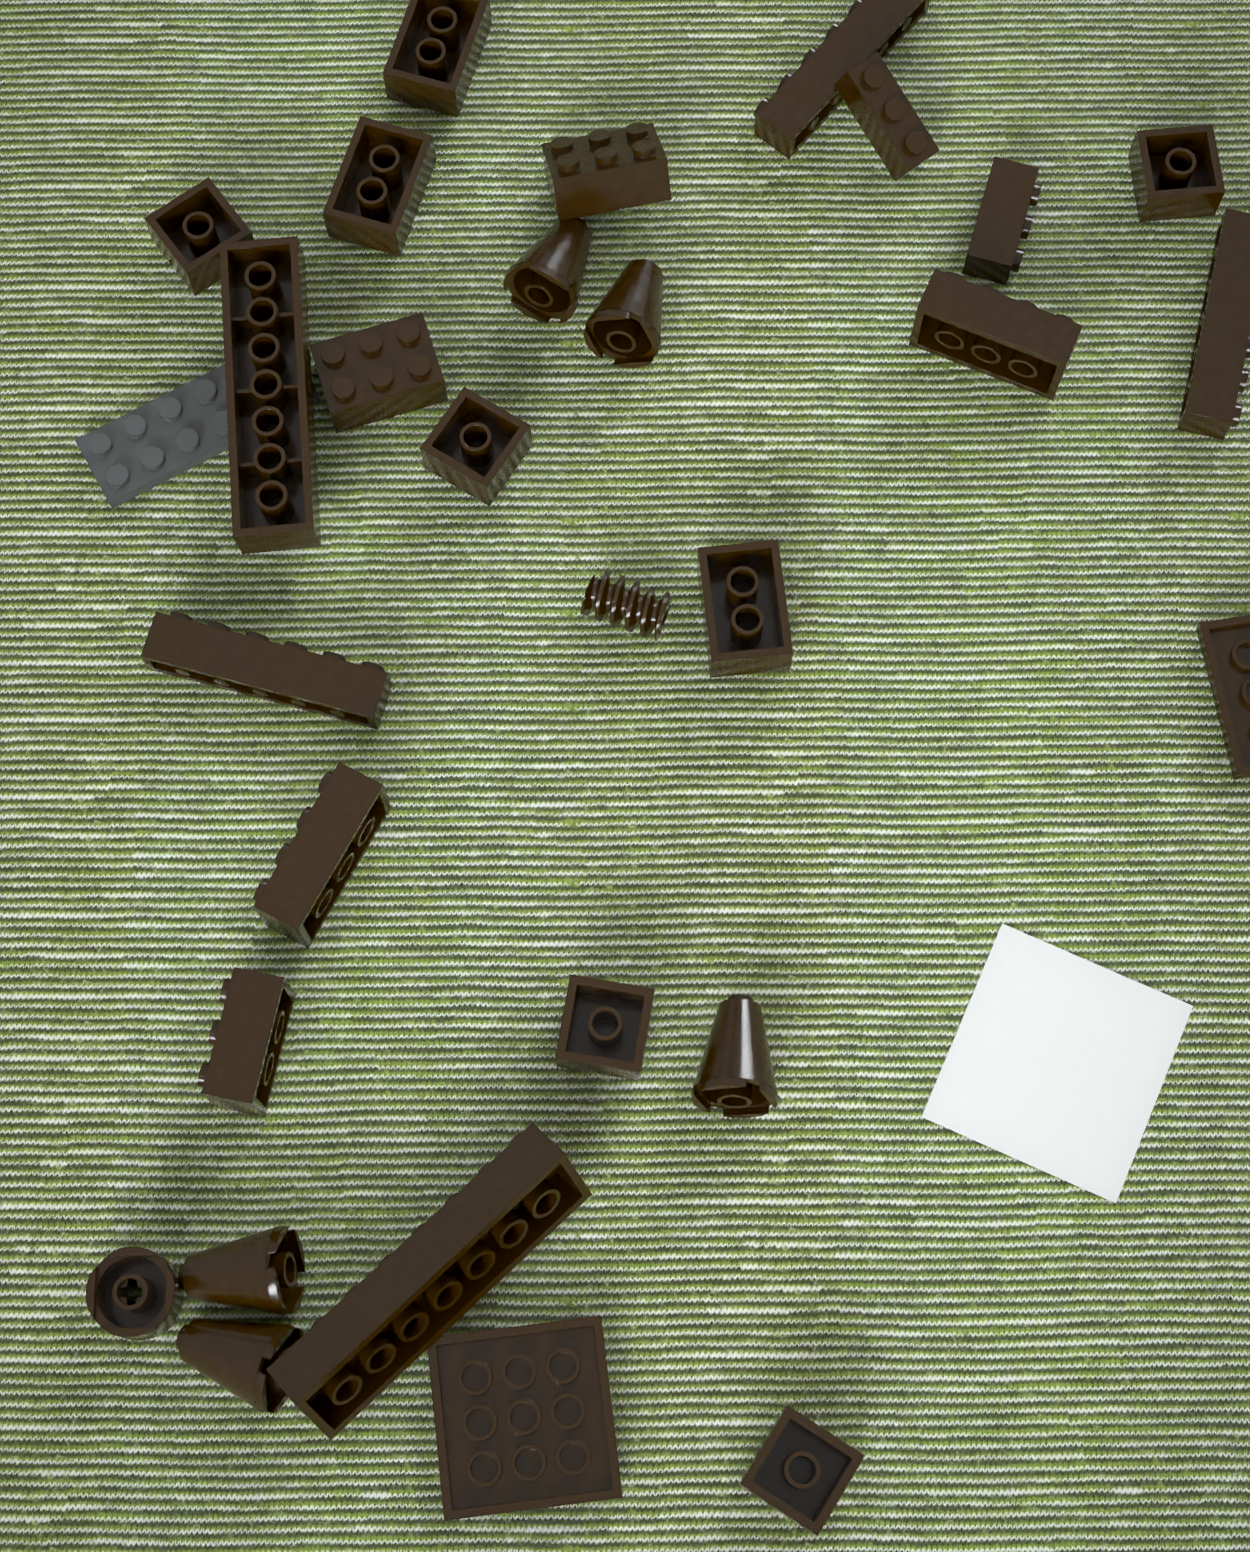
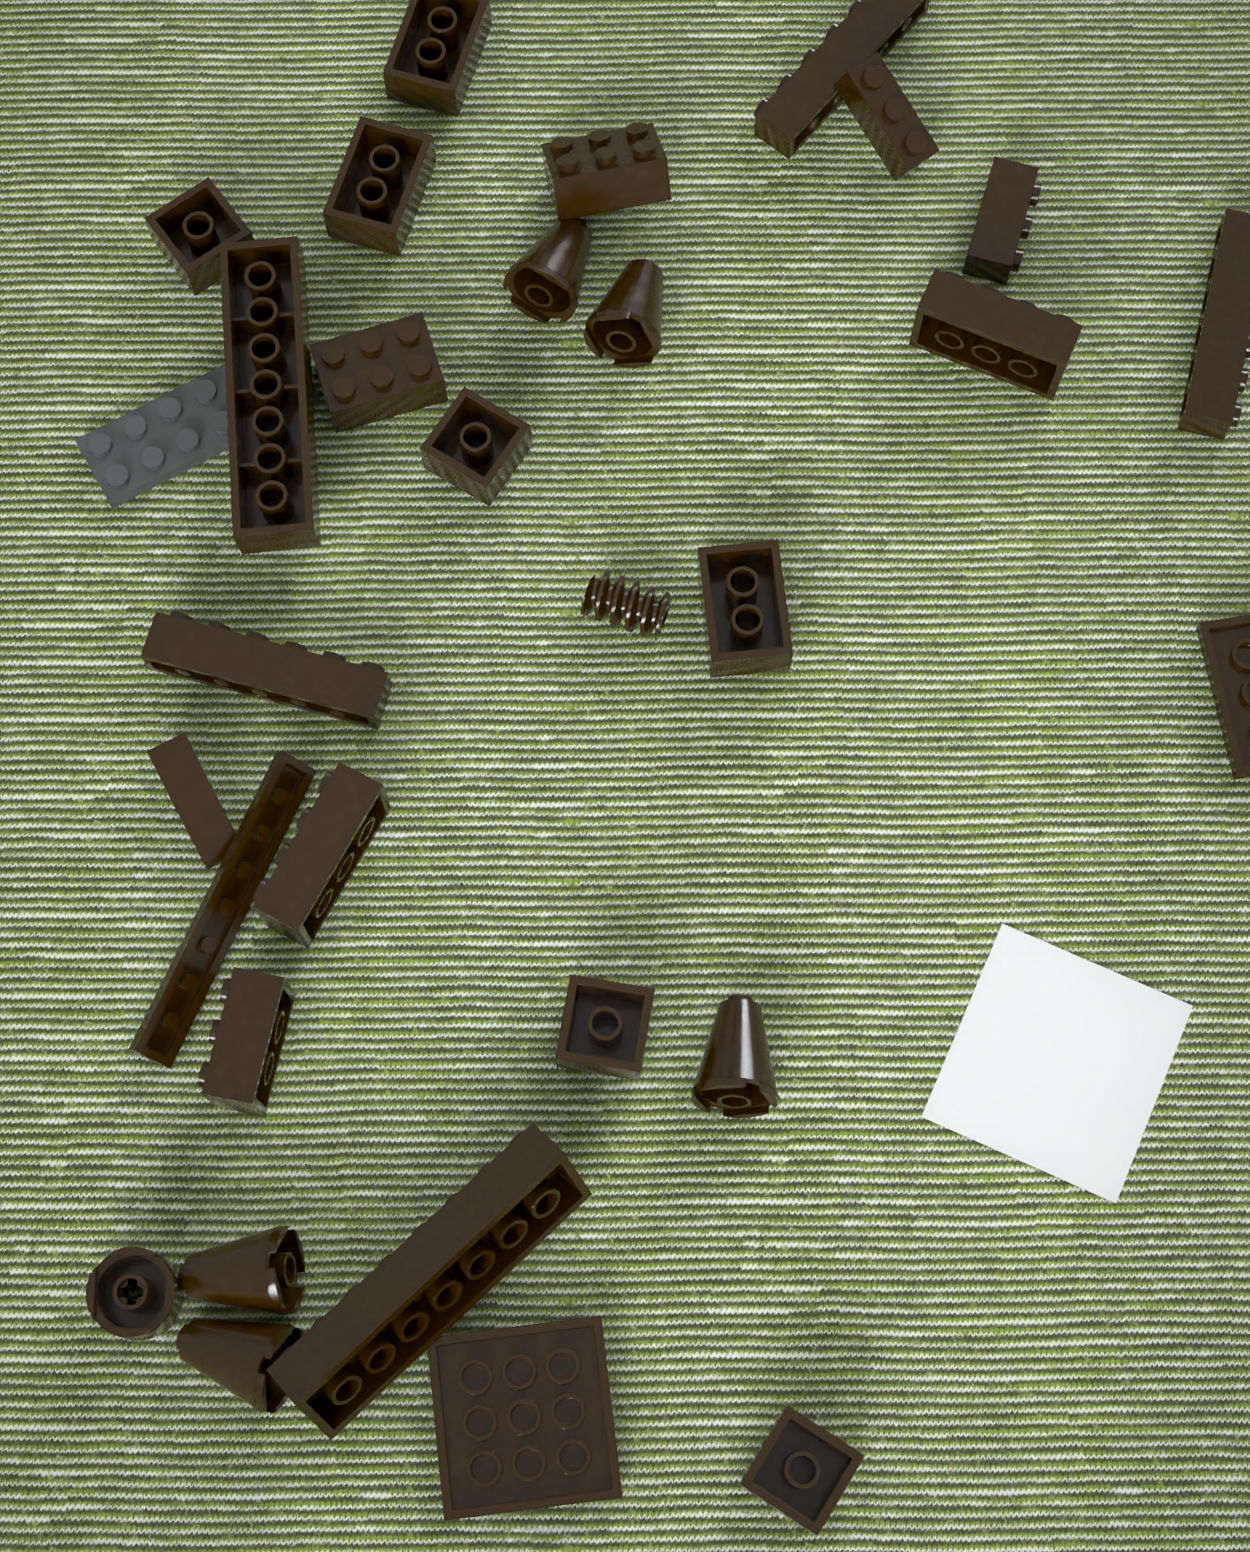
(193, 798): none -> dark brown slope
(222, 910): none -> dark brown plate
(1176, 173): dark brown brick -> none

